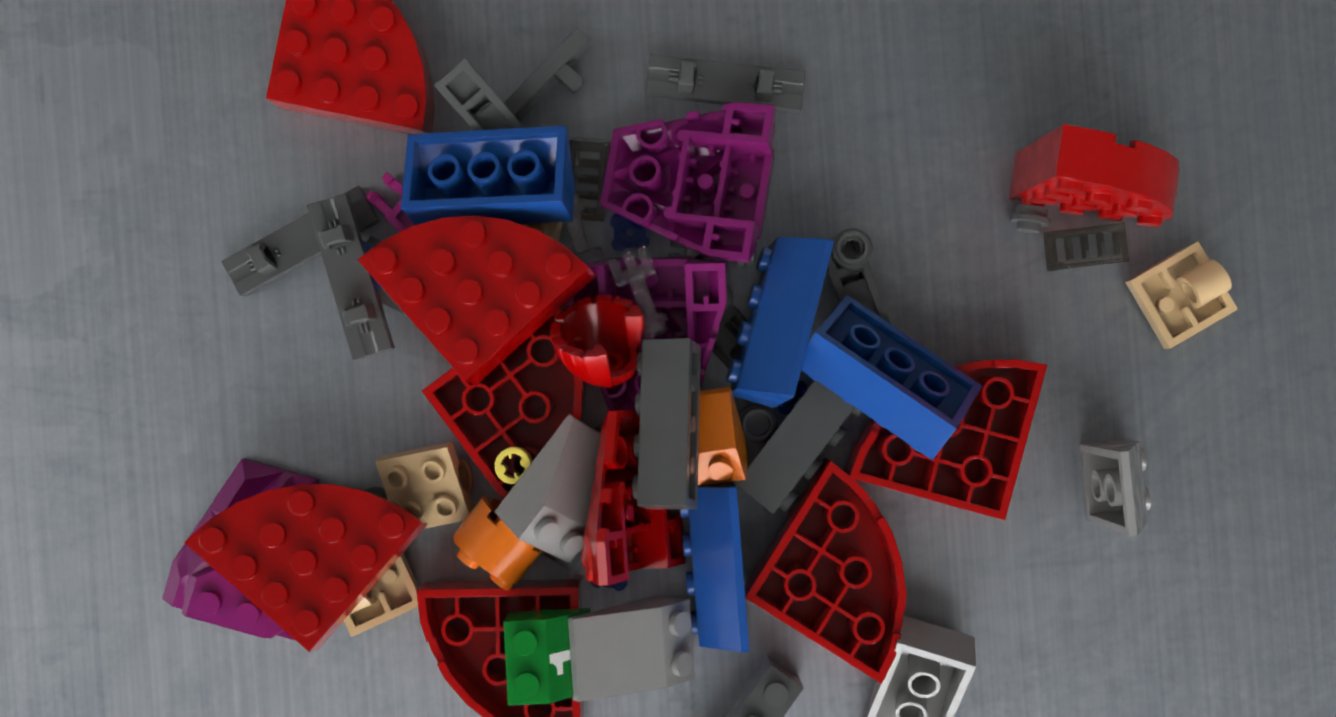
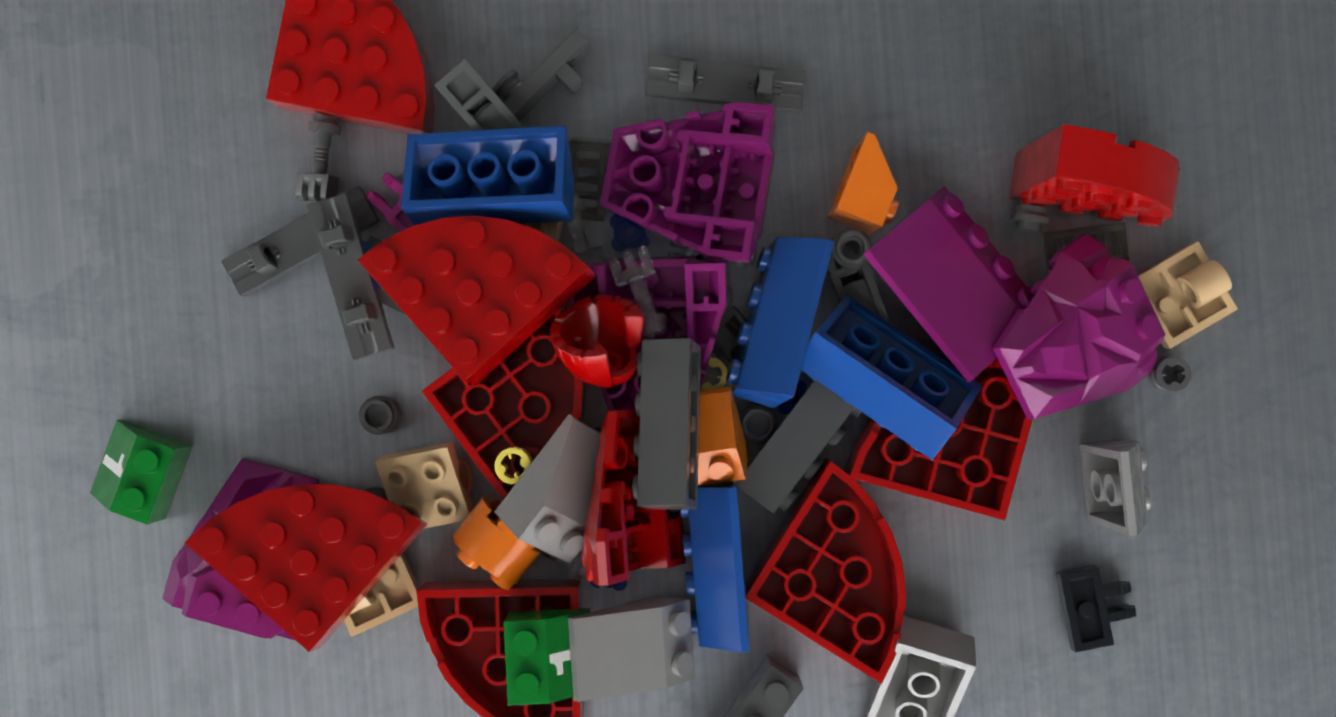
(139, 473): none -> green slope
(318, 184): none -> dark grey hinge
(379, 415): none -> dark grey plate
(507, 85): none -> dark grey bush
(713, 362): none -> light yellow bush
(866, 189): none -> orange slope
(951, 280): none -> magenta slope
(1081, 333): none -> magenta wedge
(1086, 608): none -> black hinge
(1183, 374): none -> dark grey bush

